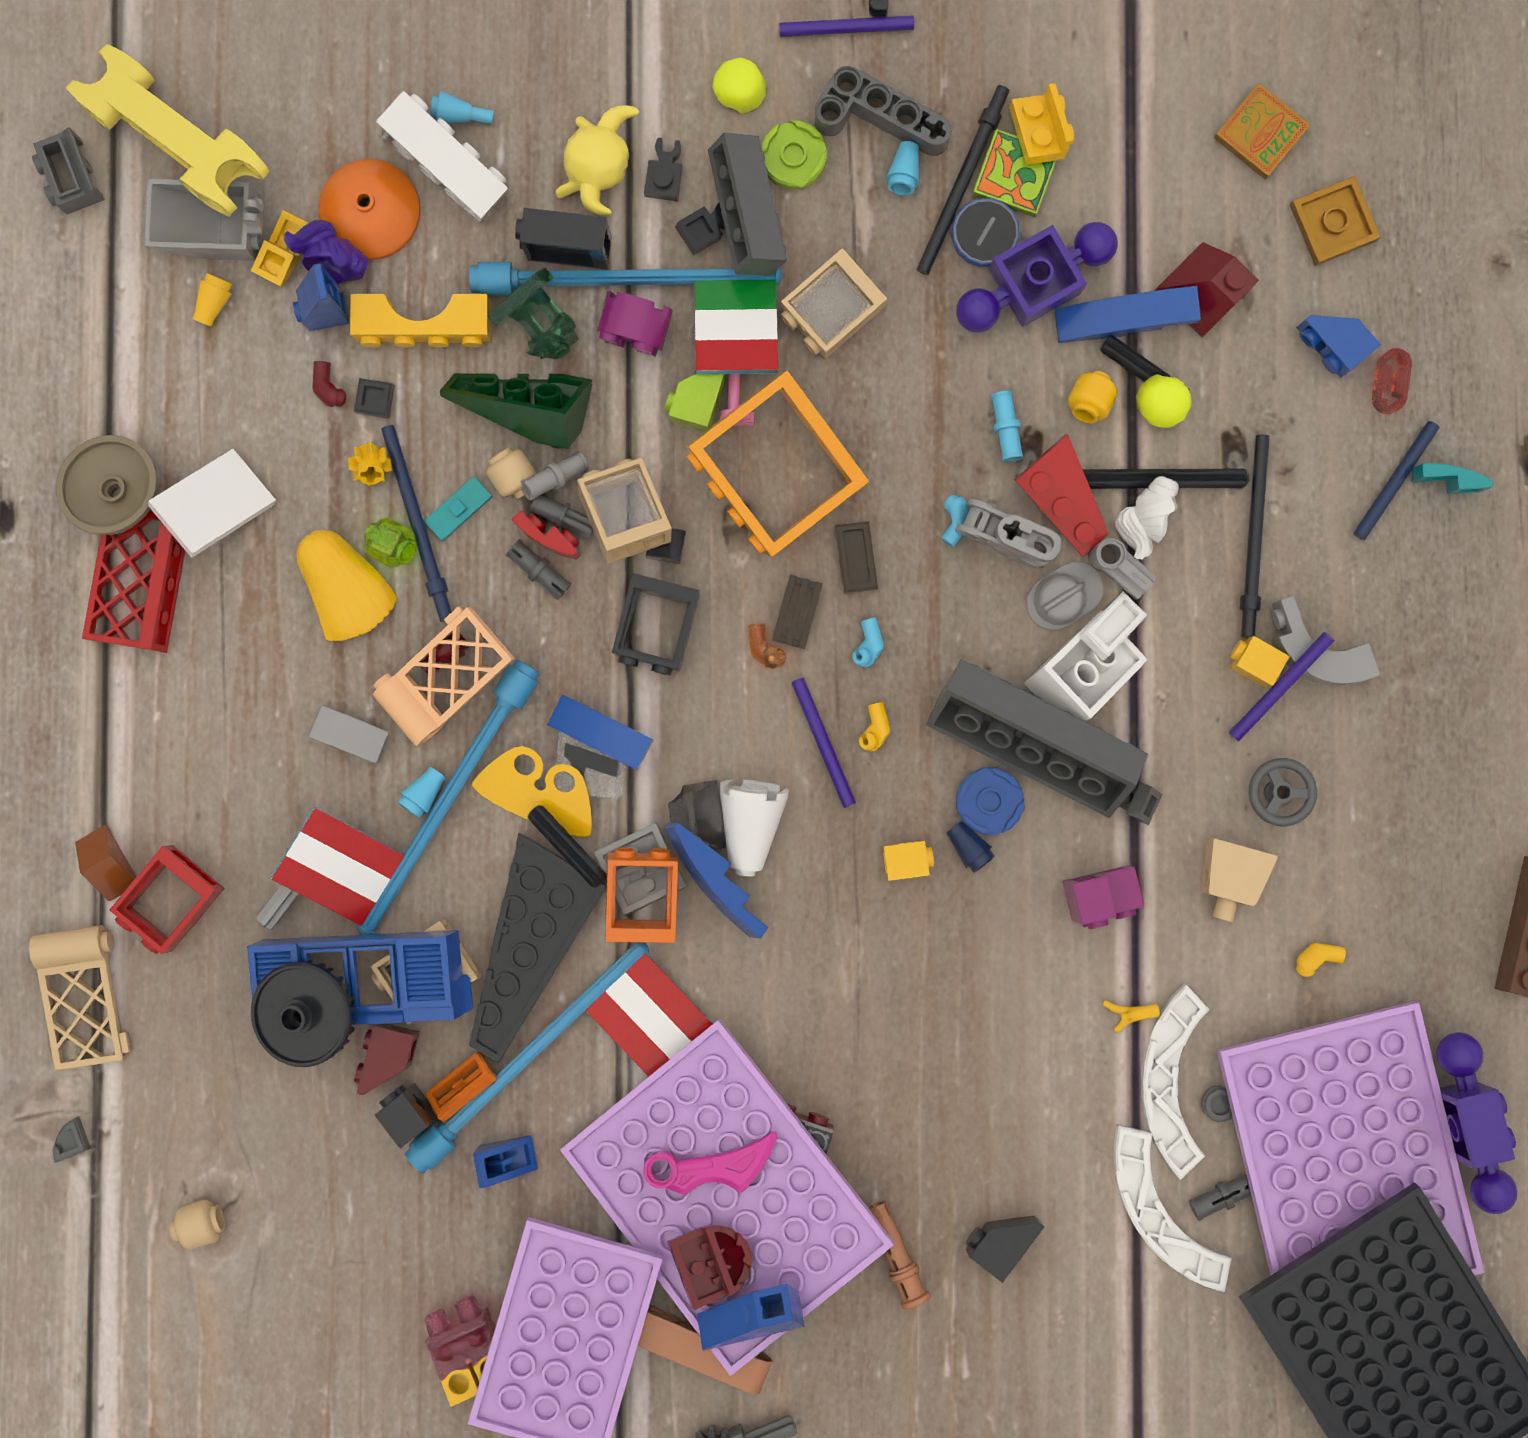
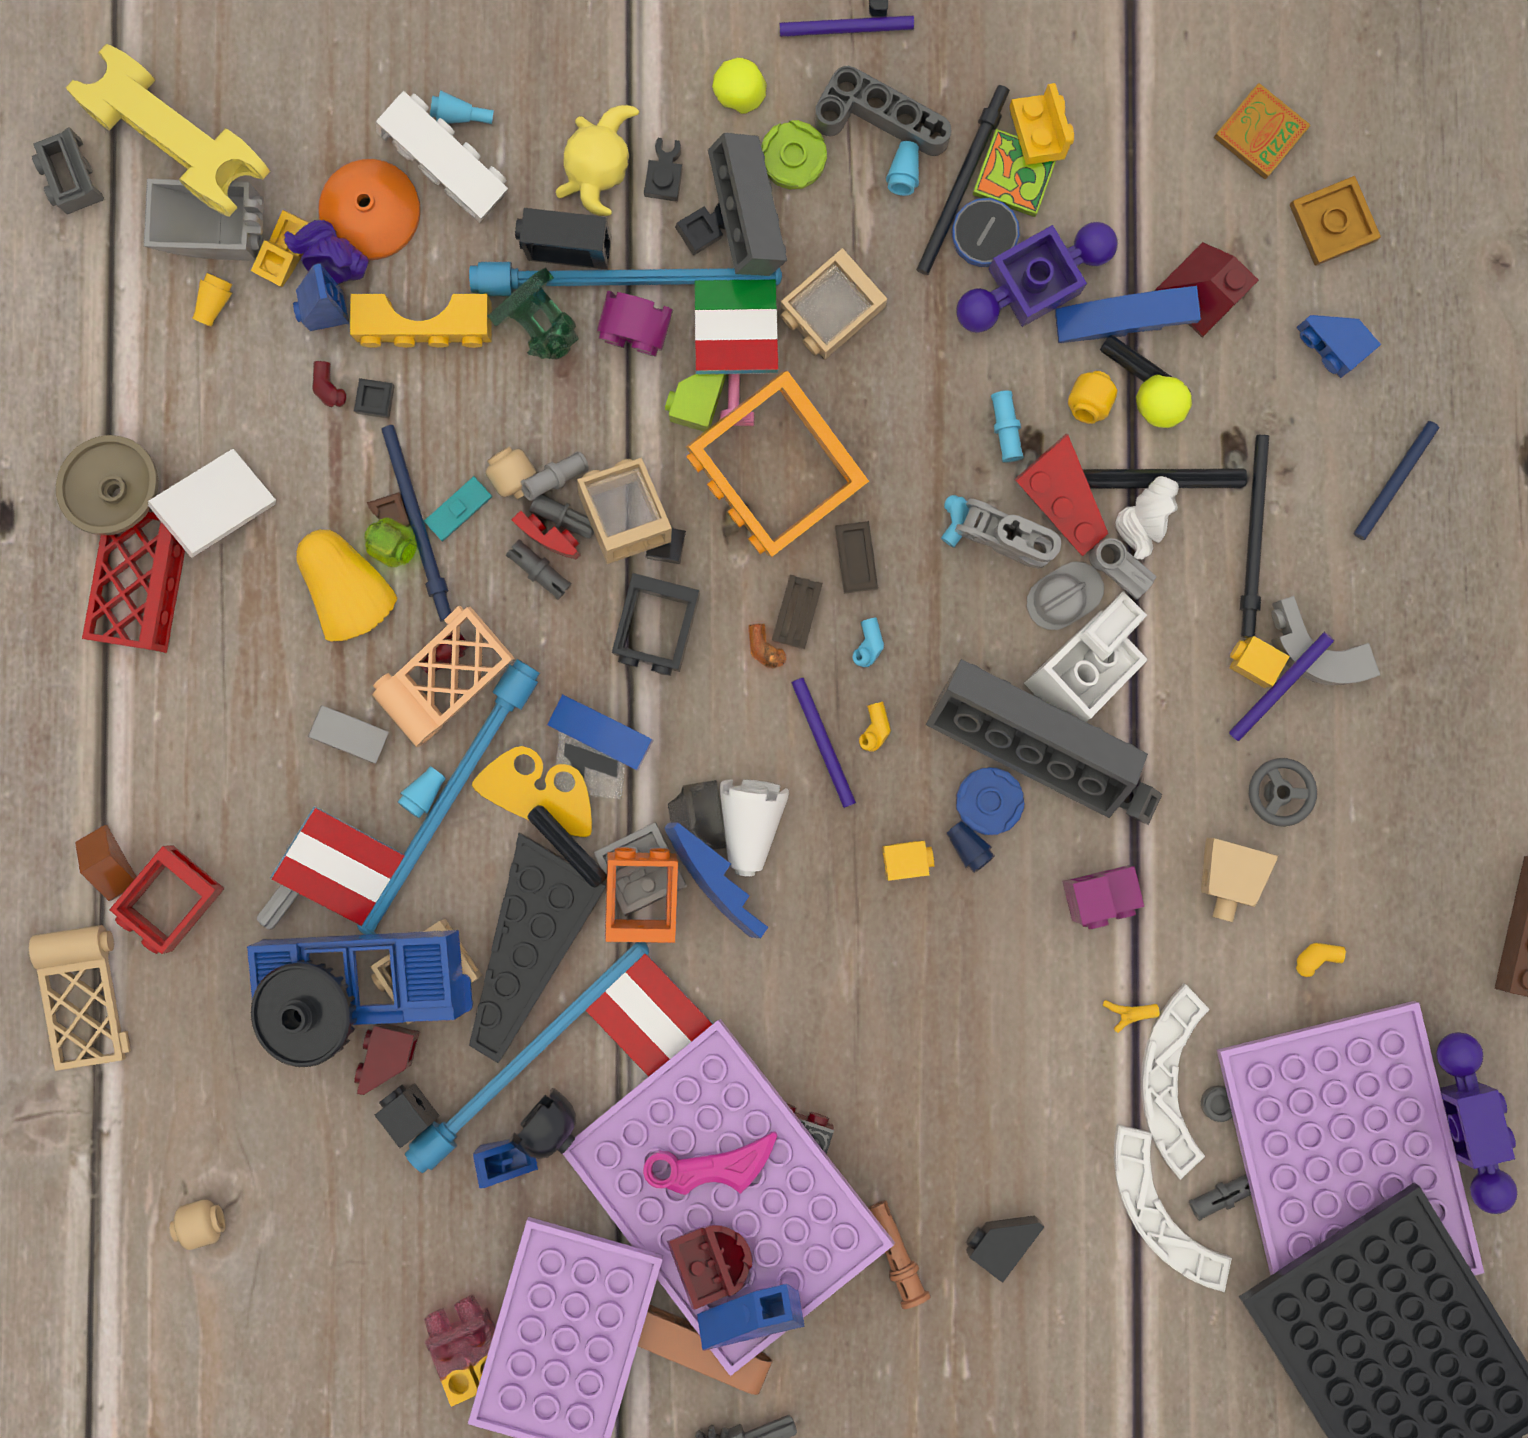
(70, 1140): dark grey tile -> none
(369, 464): yellow gear -> none
(390, 507): none -> reddish brown tile
(462, 1090): orange tile -> none
(537, 409): dark green wedge -> none
(546, 1127): none -> black cylinder
(1399, 381): clear red beam -> none
(1457, 479): teal slope -> none

